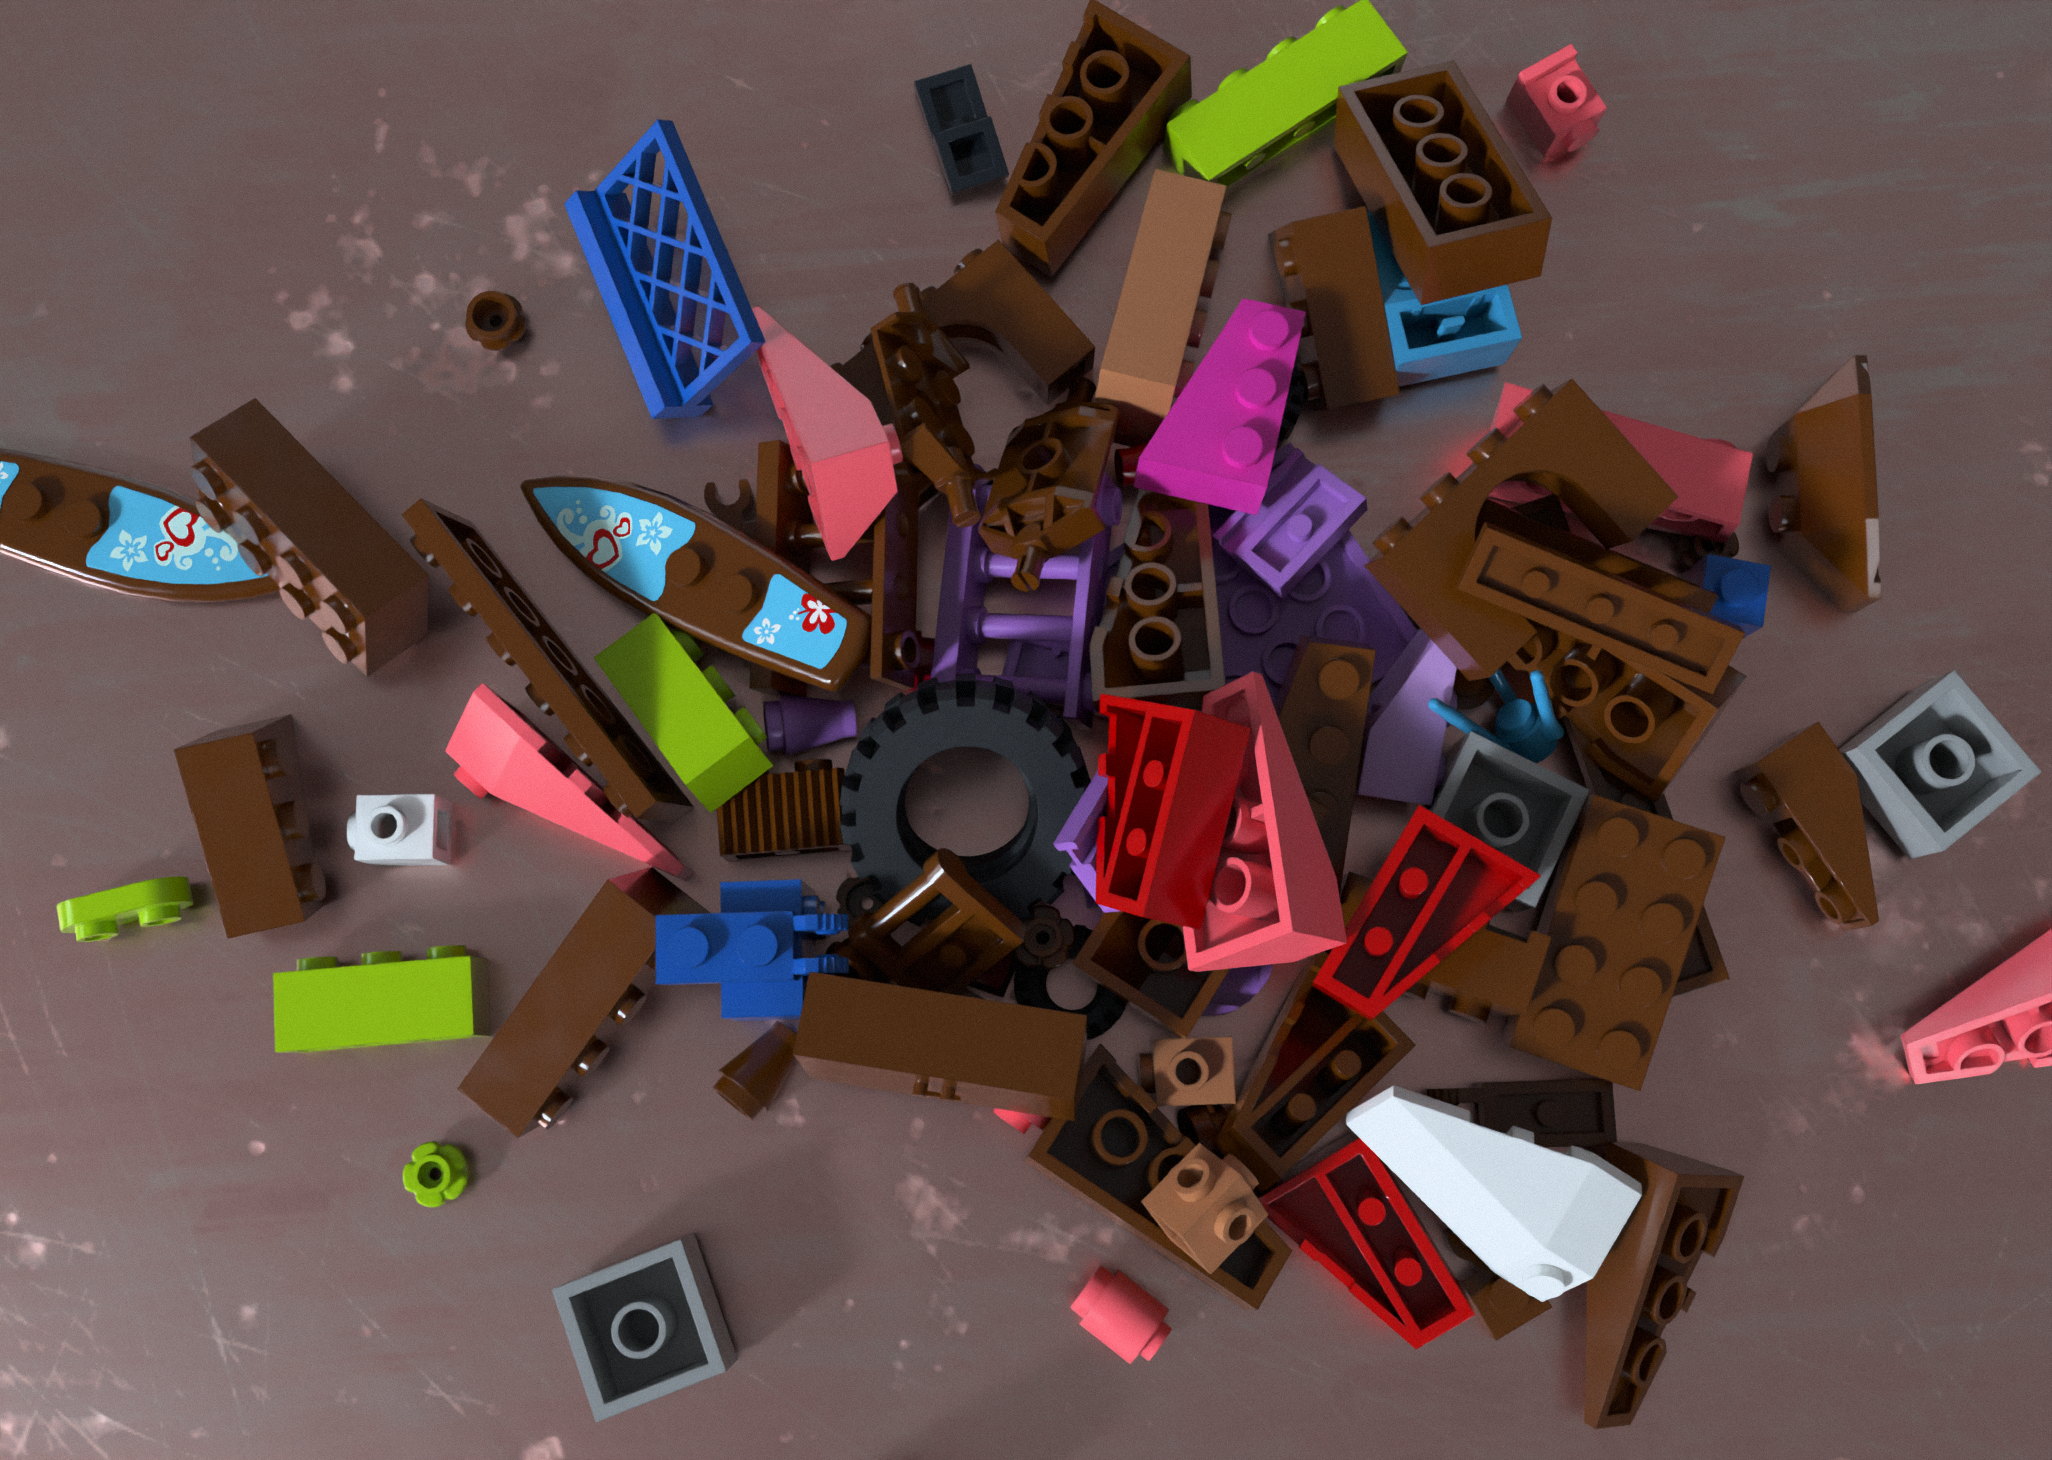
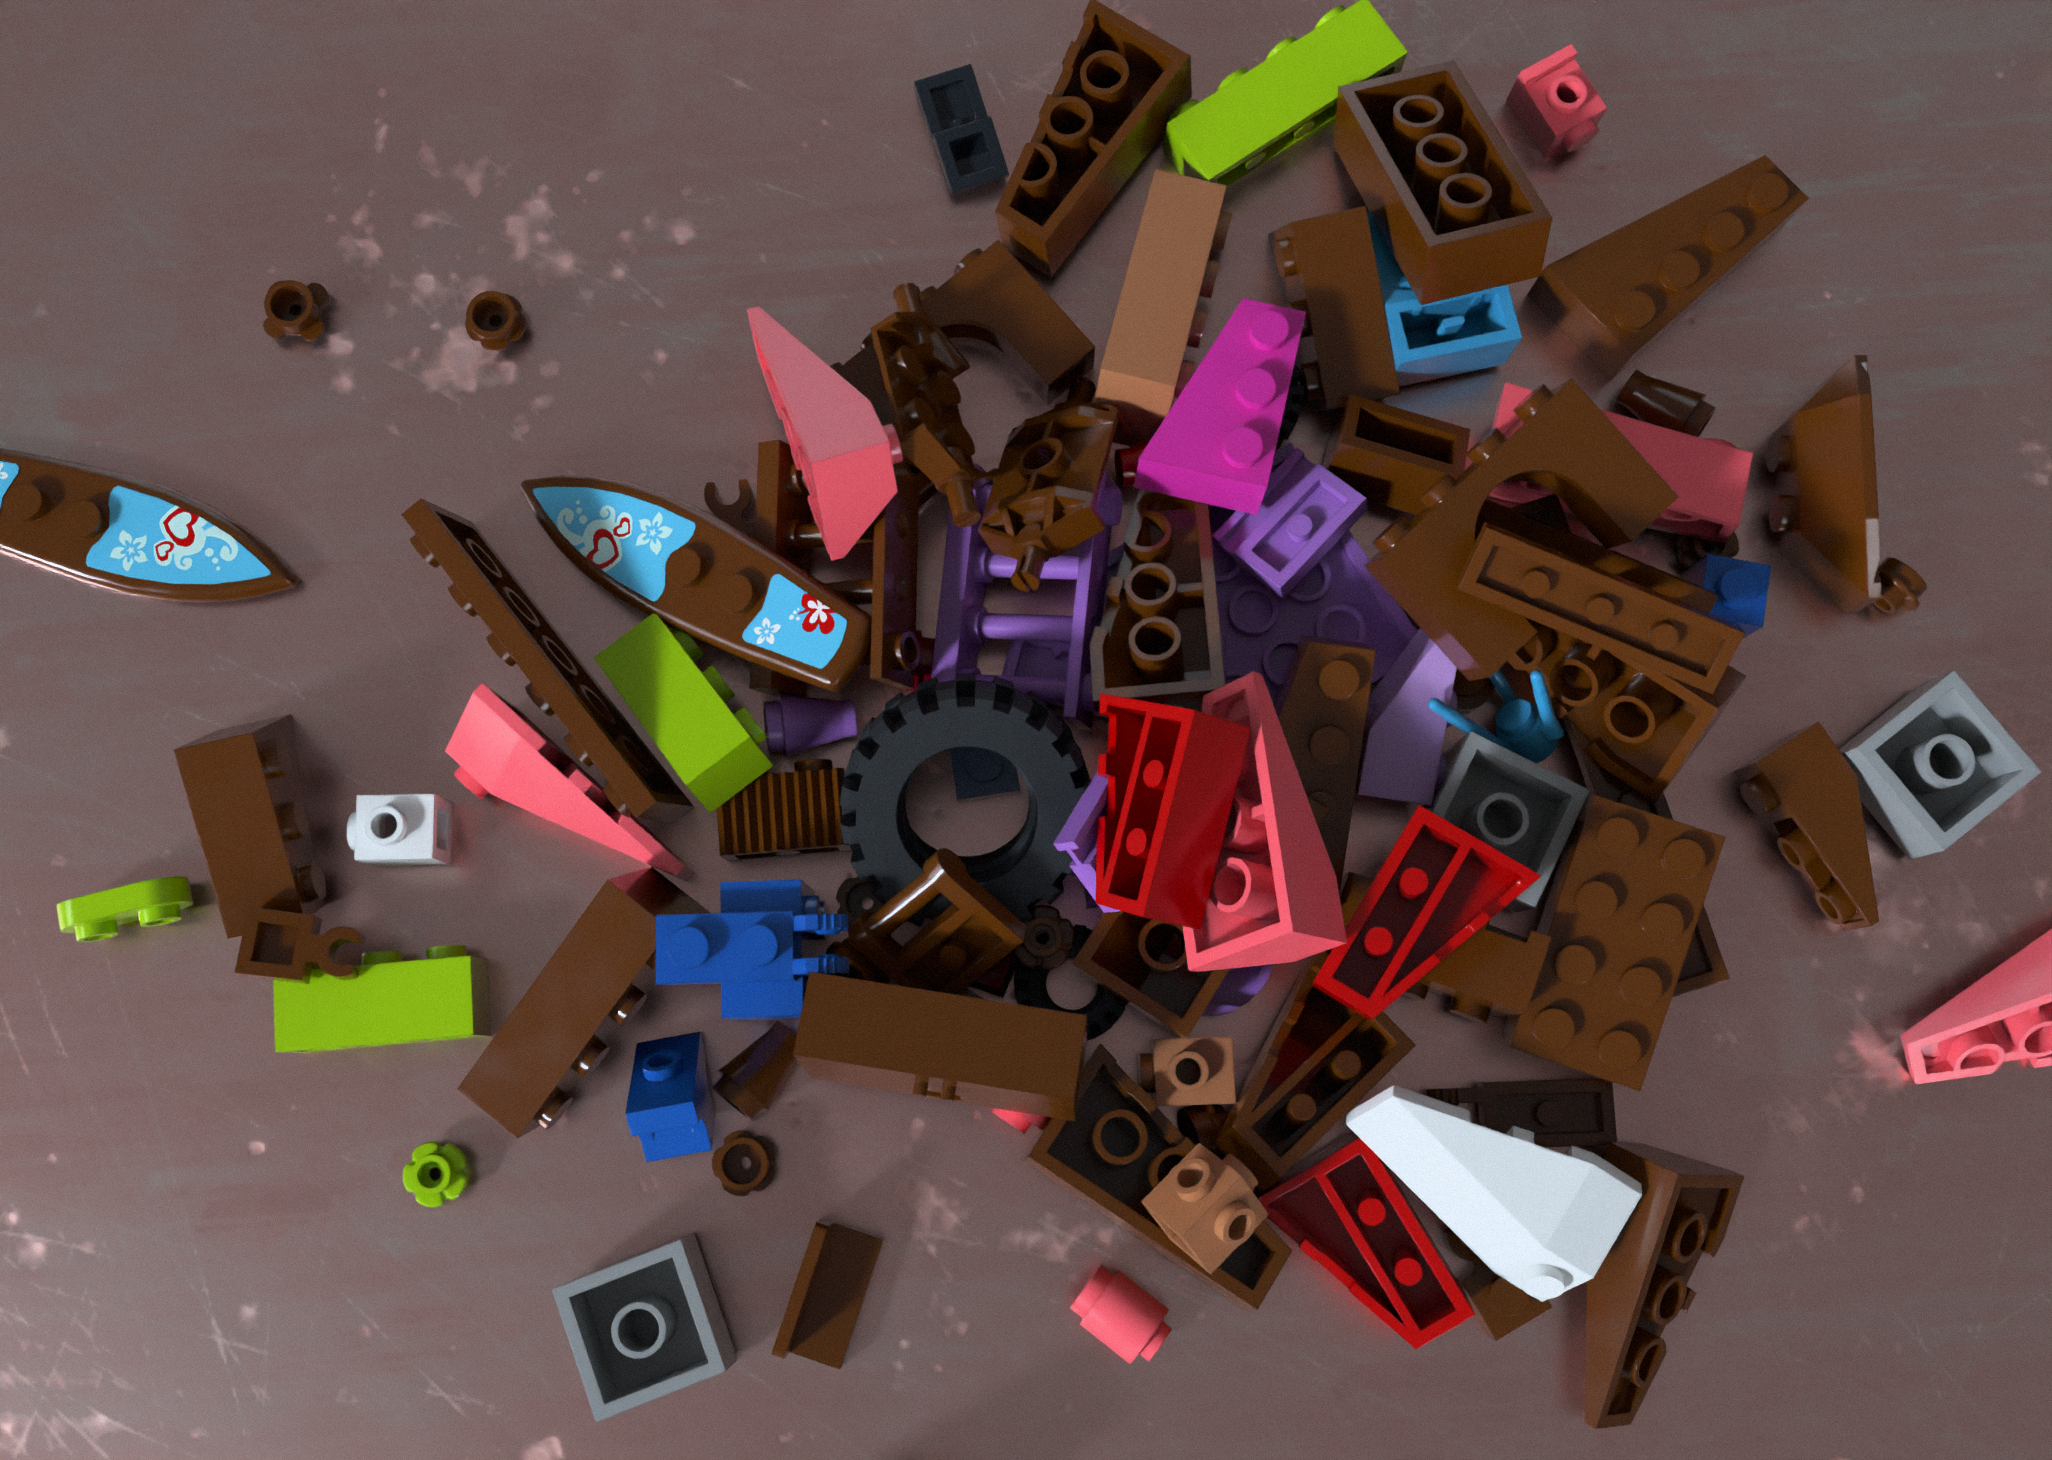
(283, 298): none -> reddish brown plate
(289, 944): none -> reddish brown plate
(309, 537): reddish brown brick -> none
(639, 287): blue fence -> none
(671, 1097): none -> blue brick
(726, 1163): none -> reddish brown plate
(828, 1293): none -> reddish brown panel
(982, 774): none -> sand blue plate
(1393, 452): none -> reddish brown brick
(1652, 272): none -> reddish brown wedge
(1666, 404): none -> reddish brown cone
(1899, 586): none -> reddish brown plate

